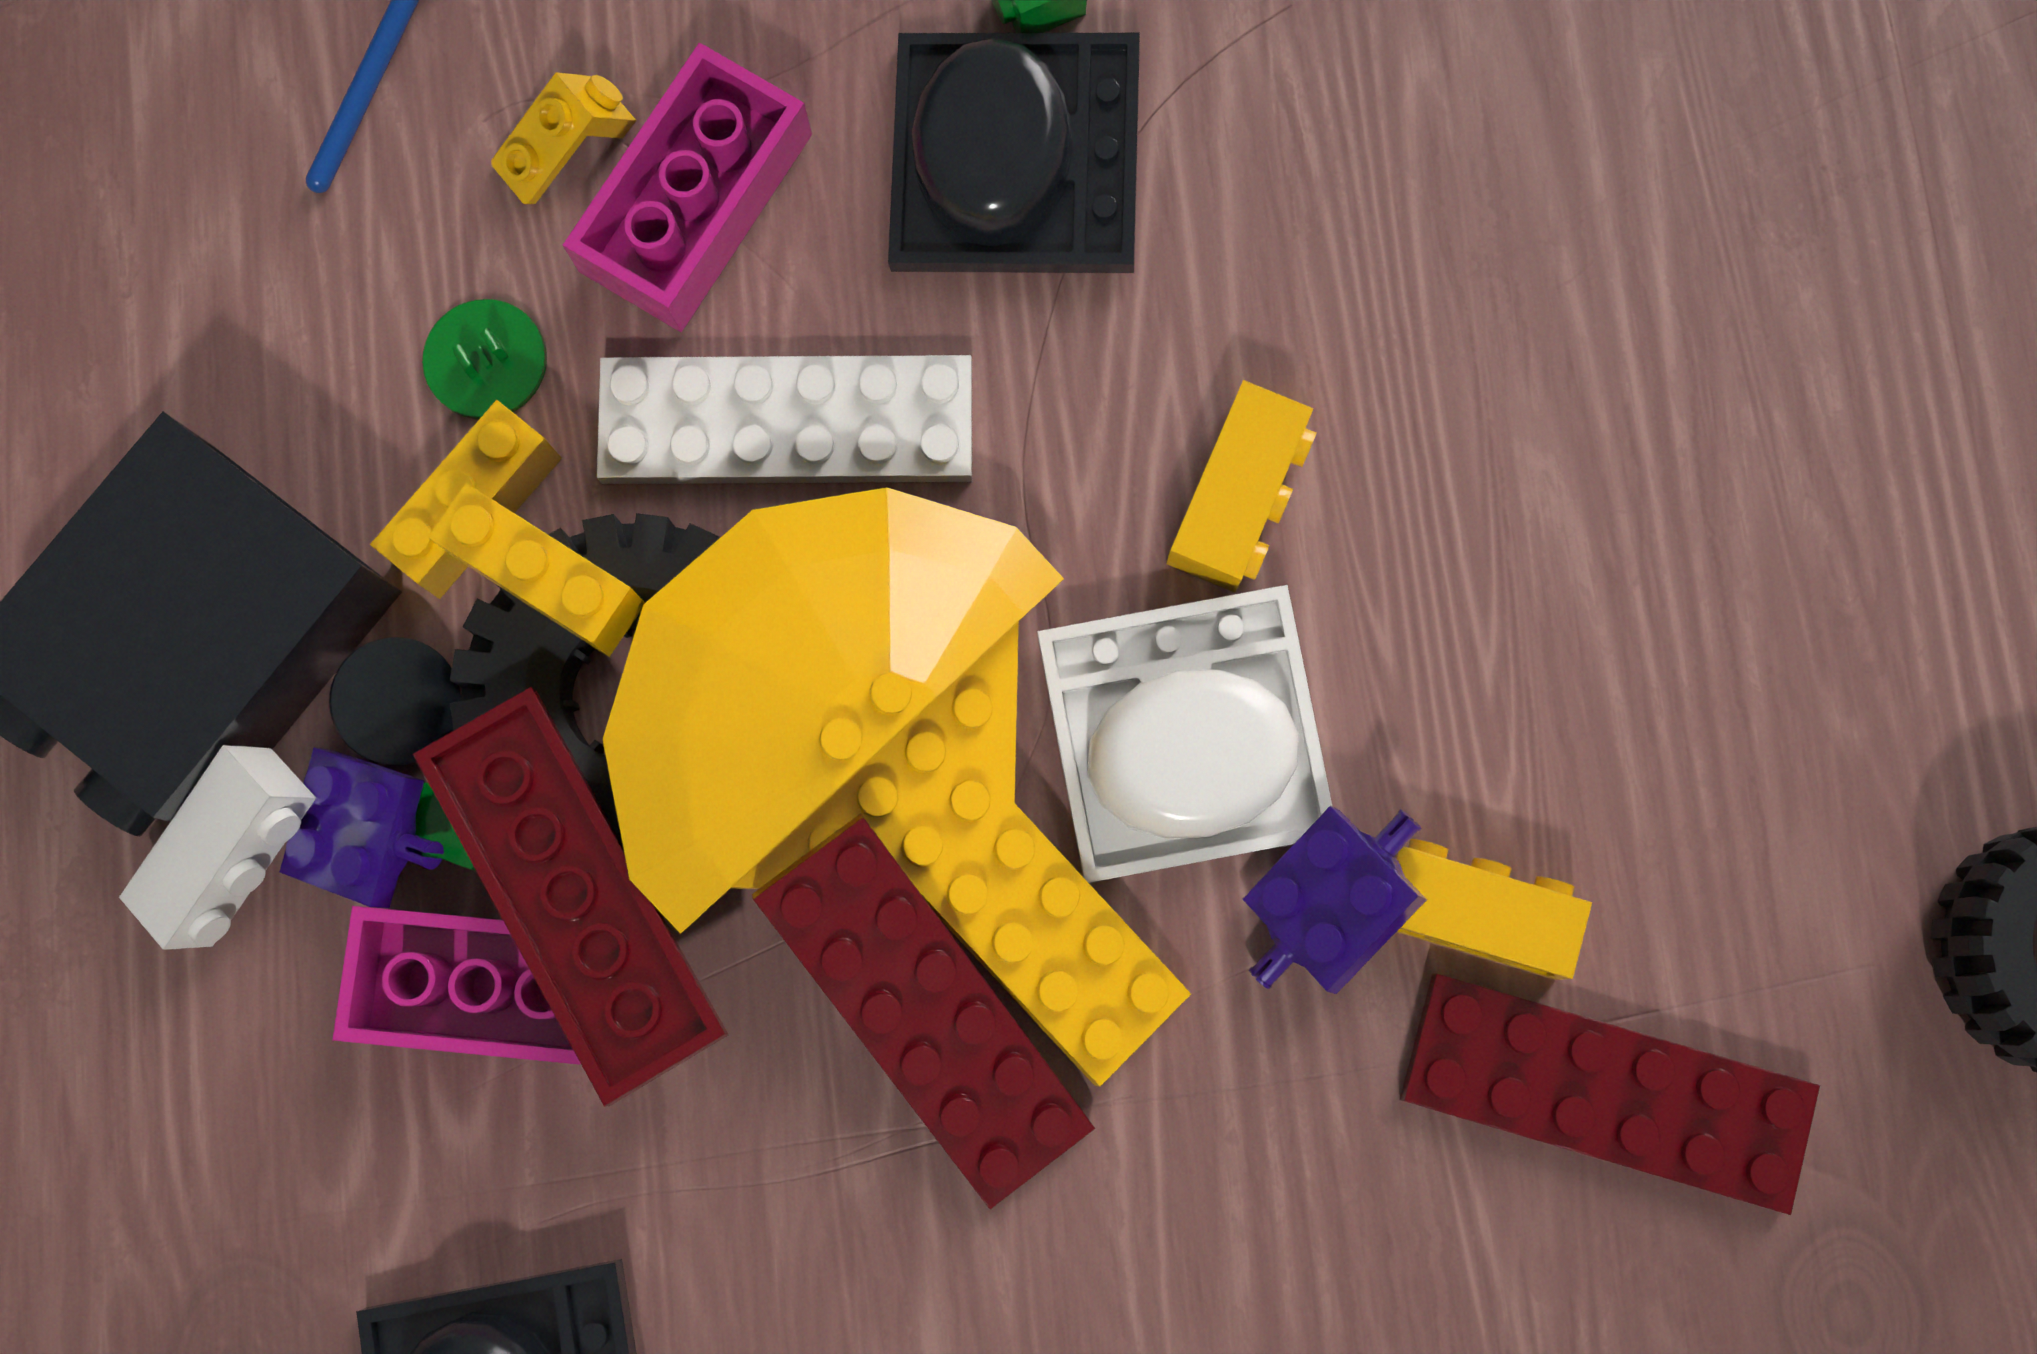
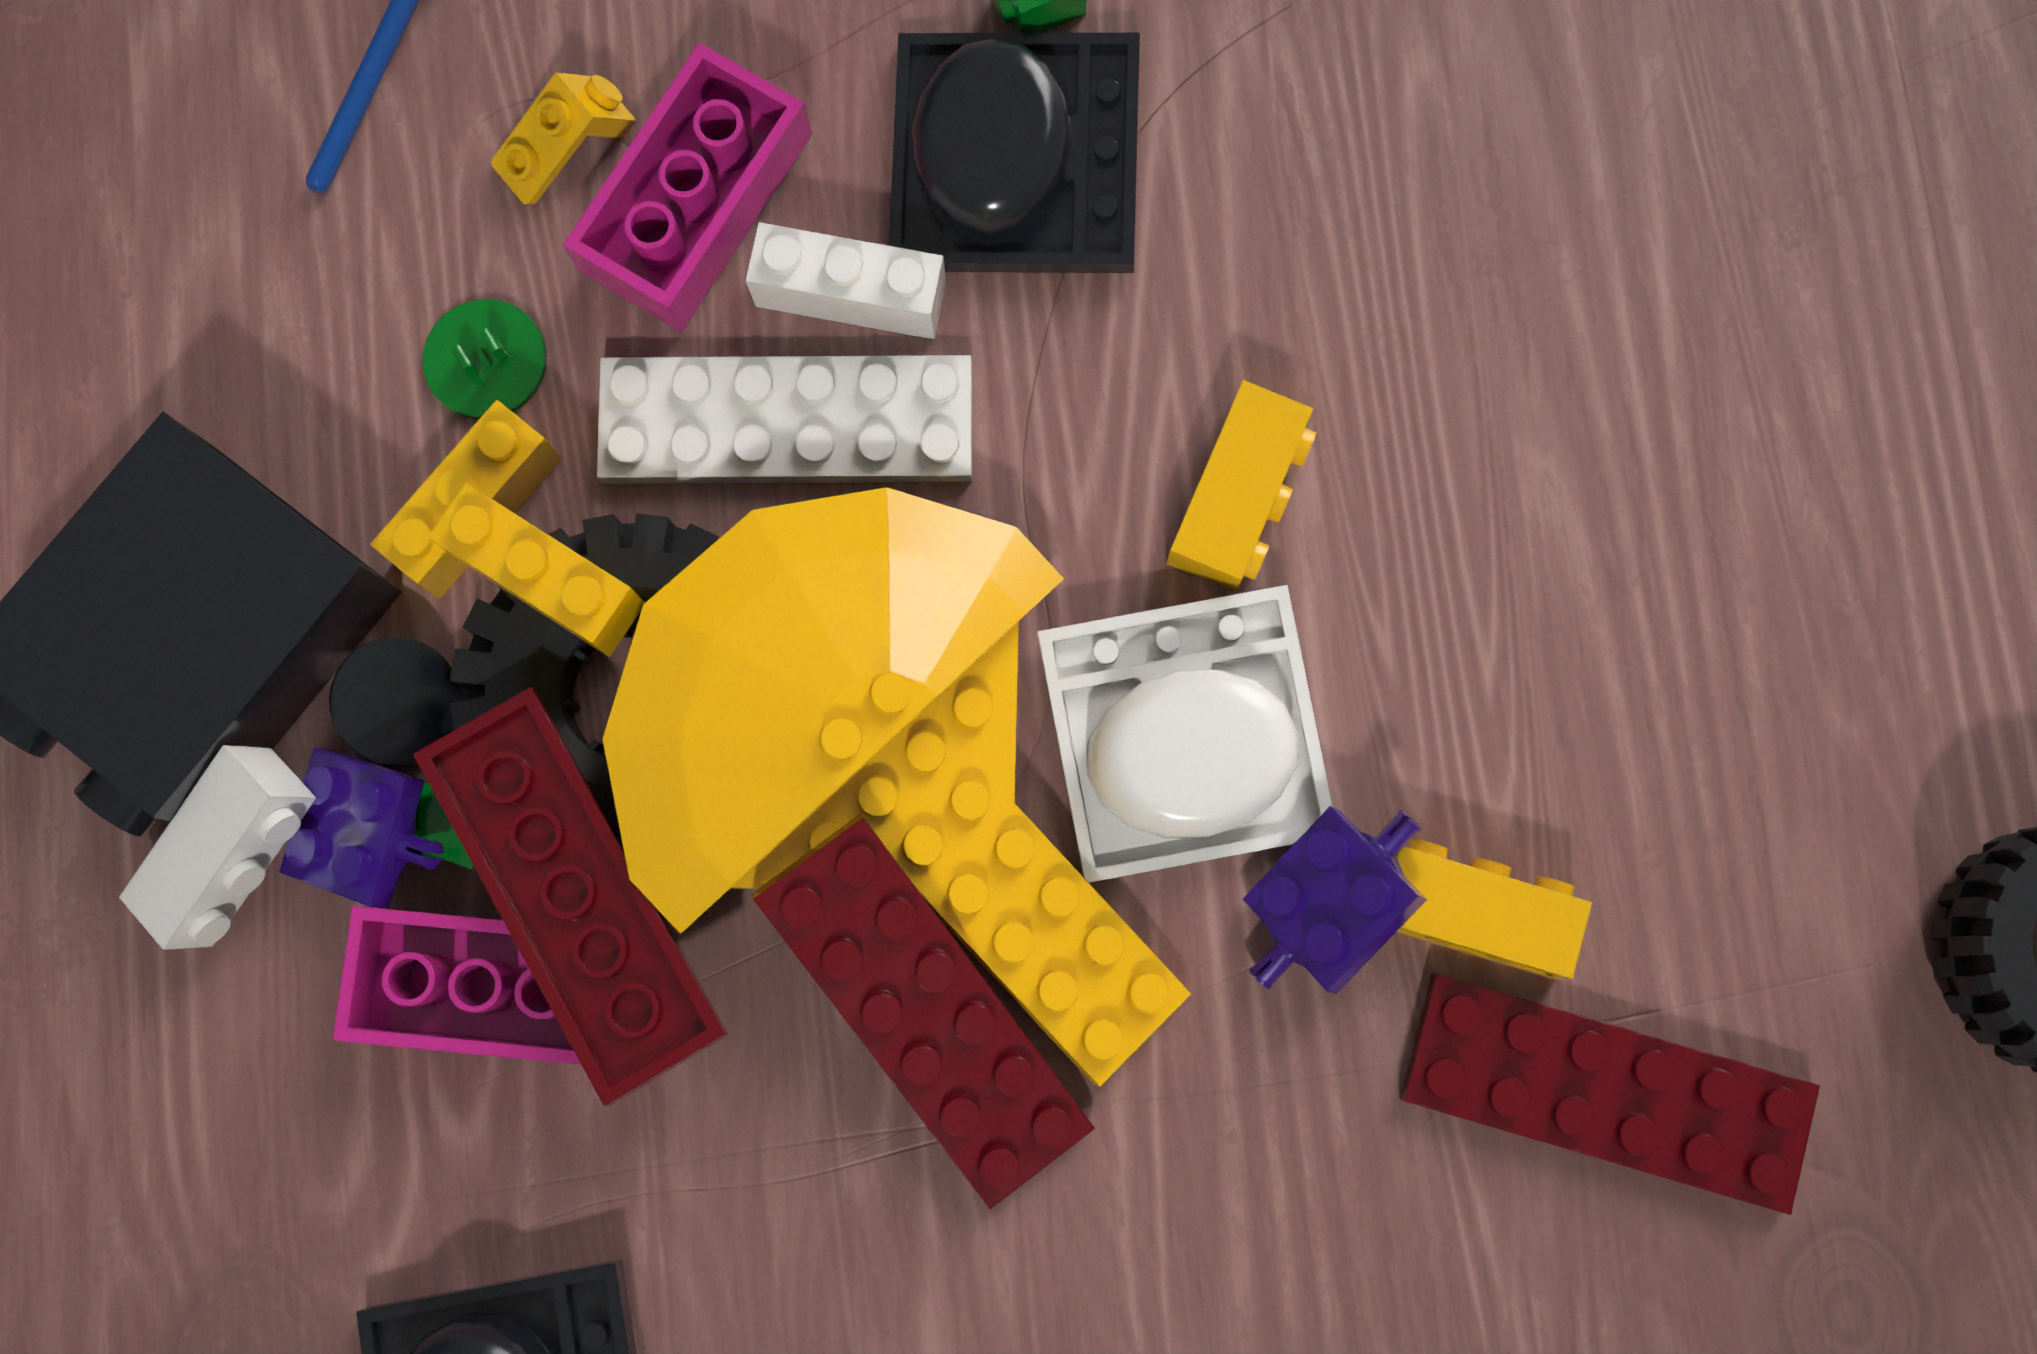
(846, 280): none -> white brick

